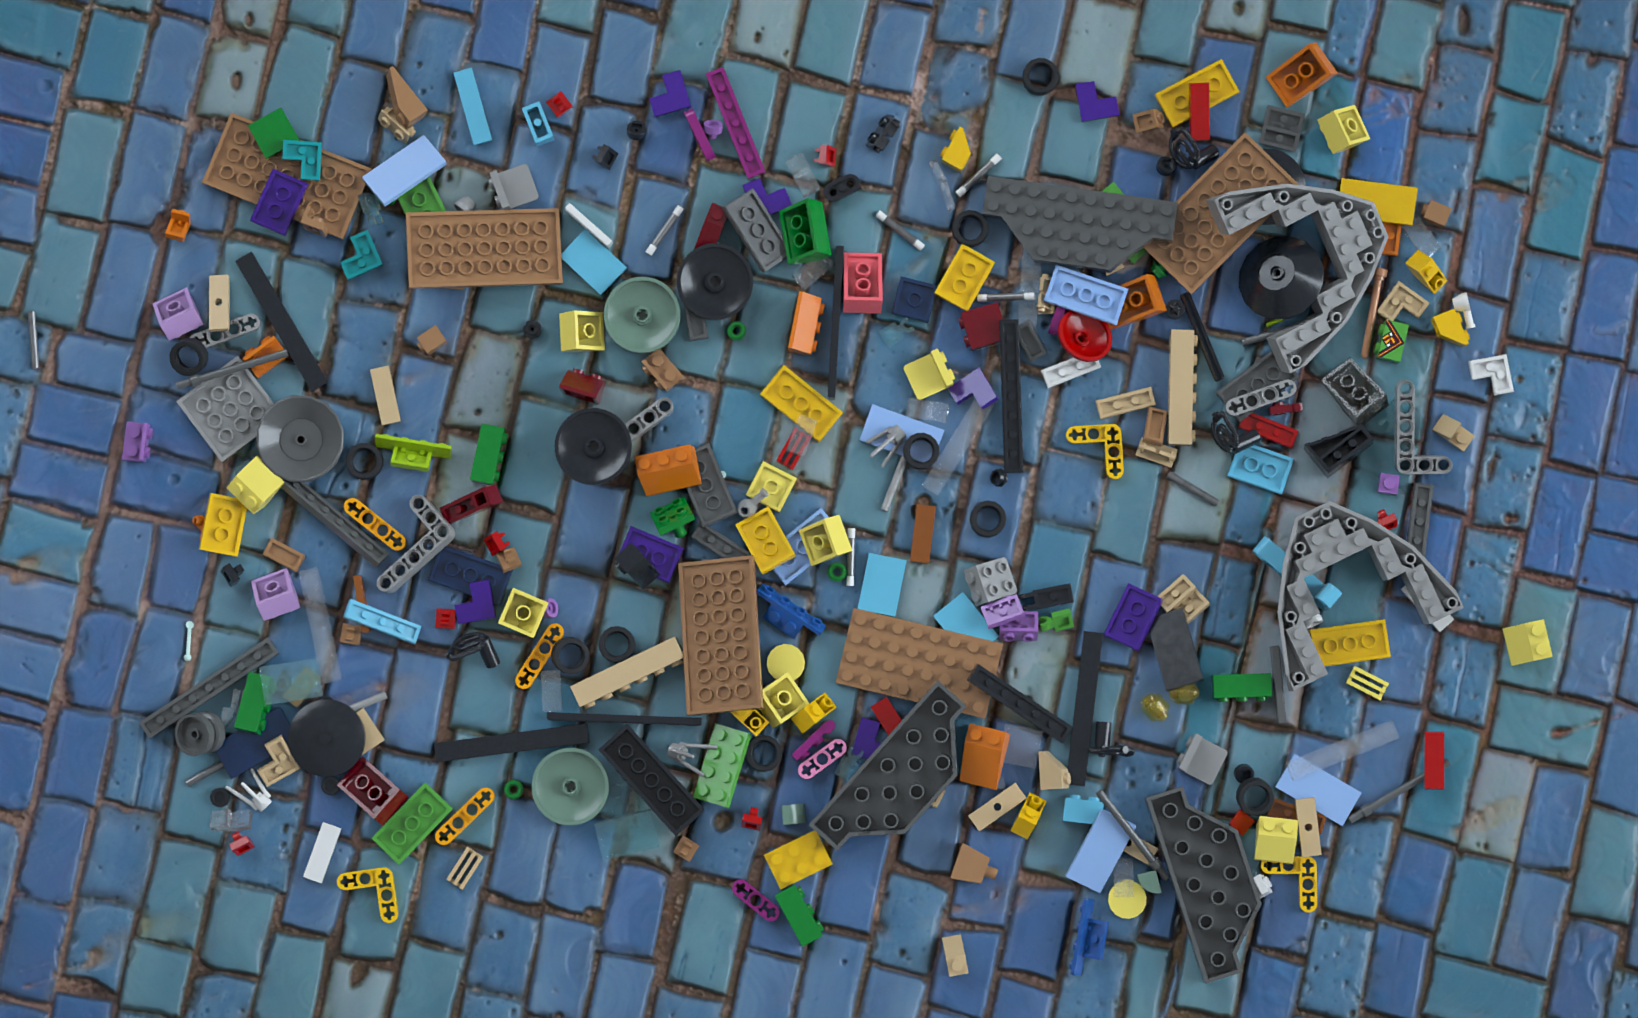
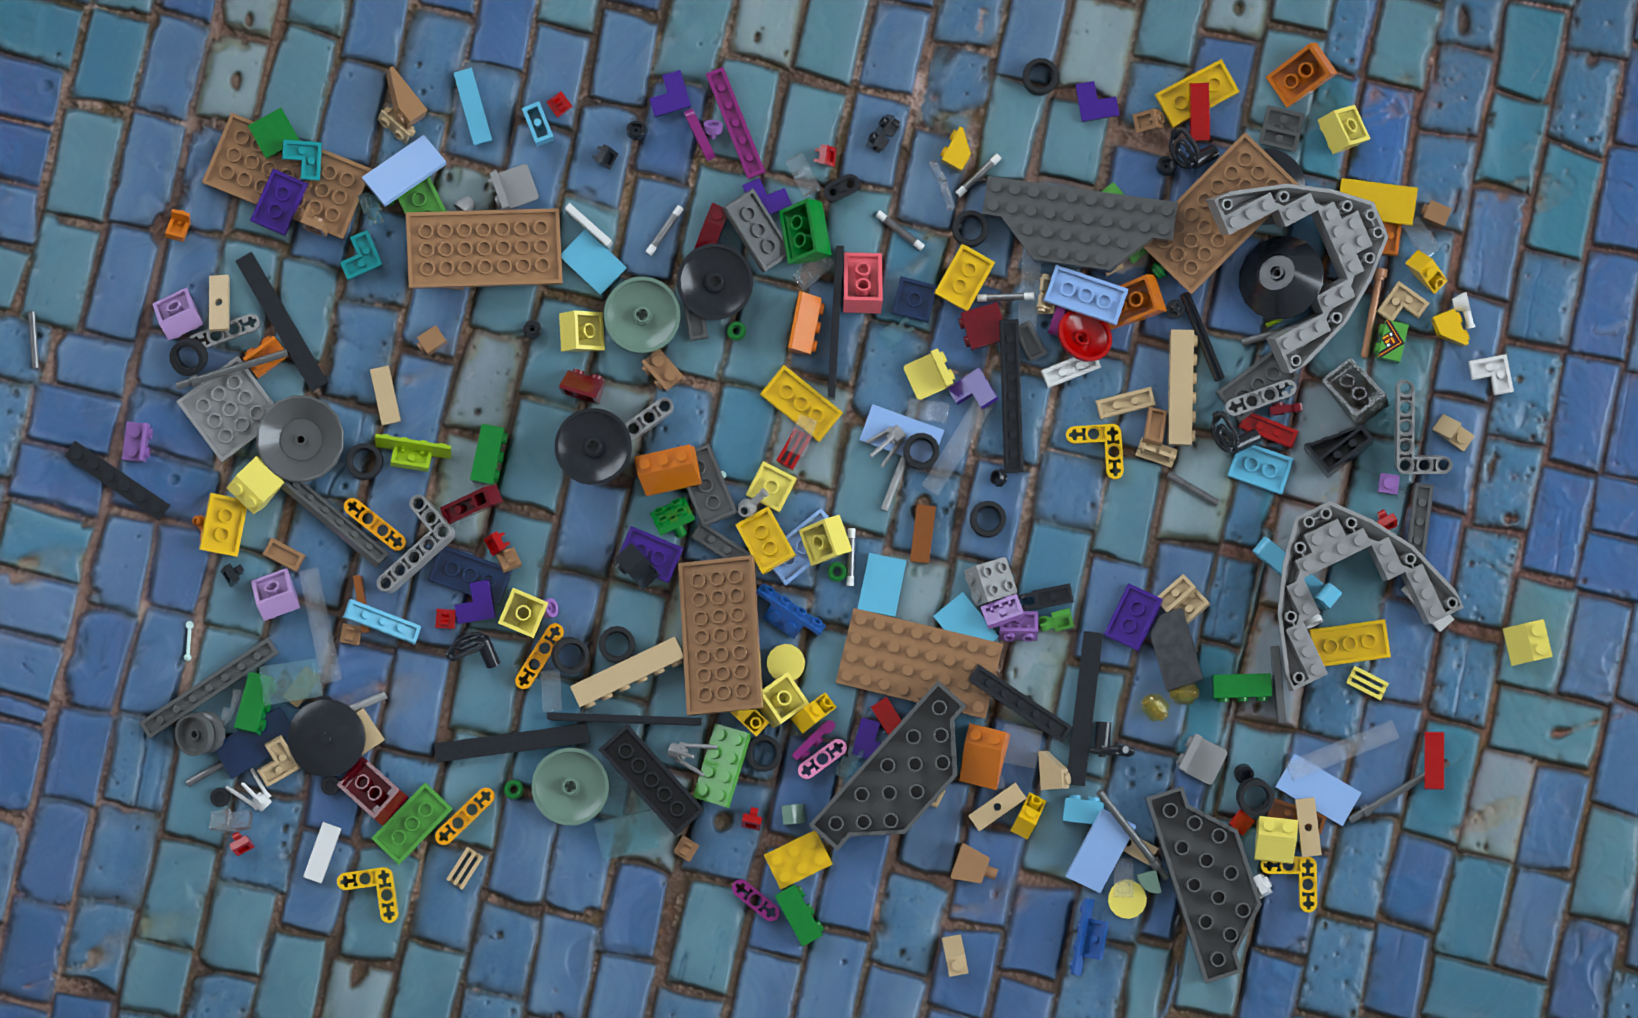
(117, 480): none -> black plate

